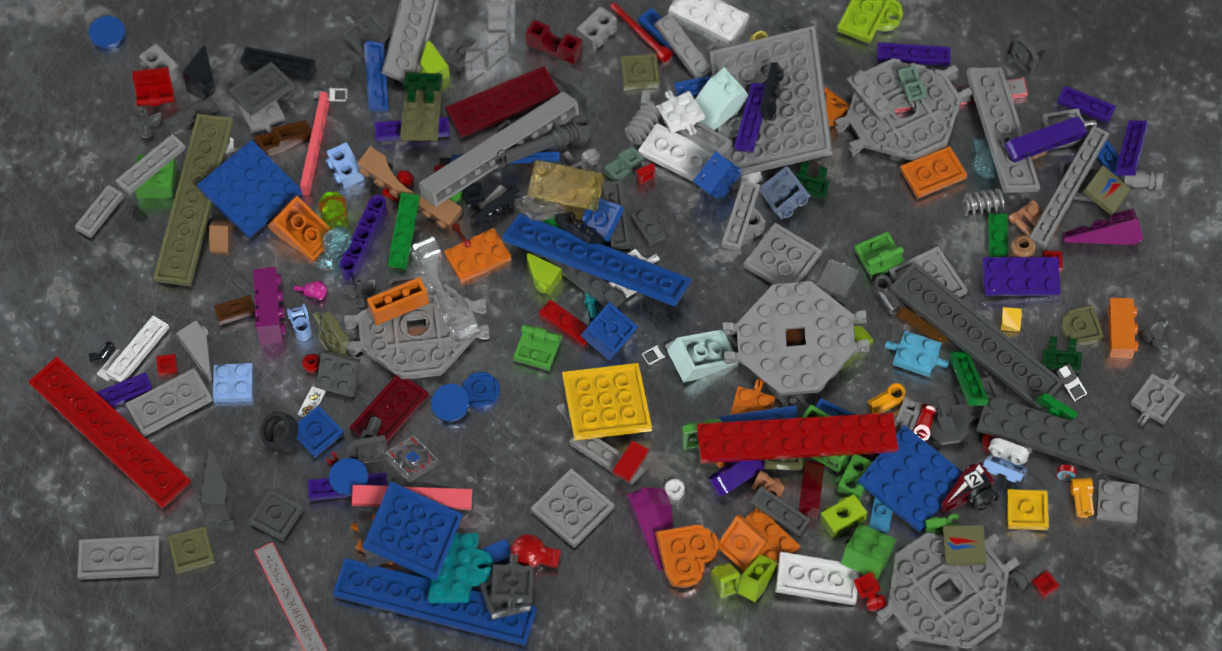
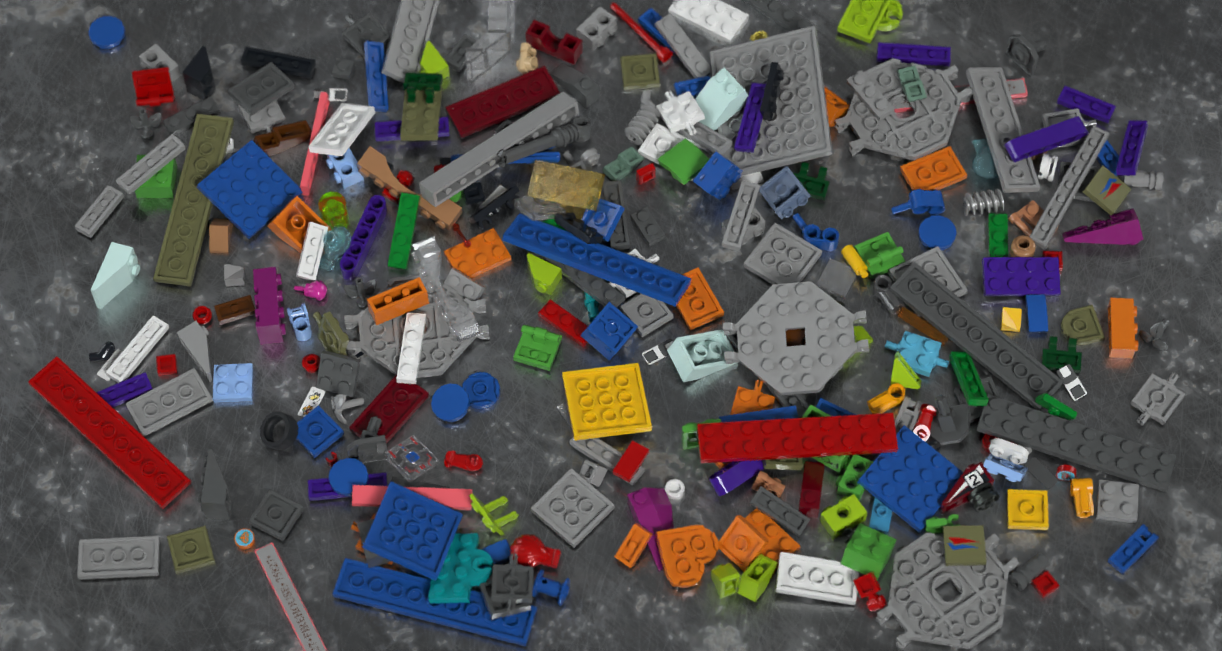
(115, 273): none -> light aqua slope
(202, 310): none -> red plate
(234, 275): none -> light grey slope
(244, 539): none -> tile
(311, 251): none -> white plate
(339, 404): none -> light grey plant
(341, 129): none -> white plate
(411, 348): none -> white plate
(464, 285): none -> light grey plate
(468, 462): none -> red piece
(484, 511): none -> lime plate
(528, 60): none -> tan plate
(551, 587): none -> blue hose
(593, 472): none -> light grey slope
(633, 545): none -> orange plate
(646, 313): none -> light grey plate
(684, 161): none -> bright green slope
(698, 303): none -> orange plate
(821, 236): none -> blue beam
(855, 261): none -> yellow cylinder
(904, 374): none -> lime slope
(922, 201): none -> blue beam
(937, 232): none -> blue tile
(1036, 313): none -> blue slope
(1045, 167): none -> white wheel
(1132, 549): none -> blue plate

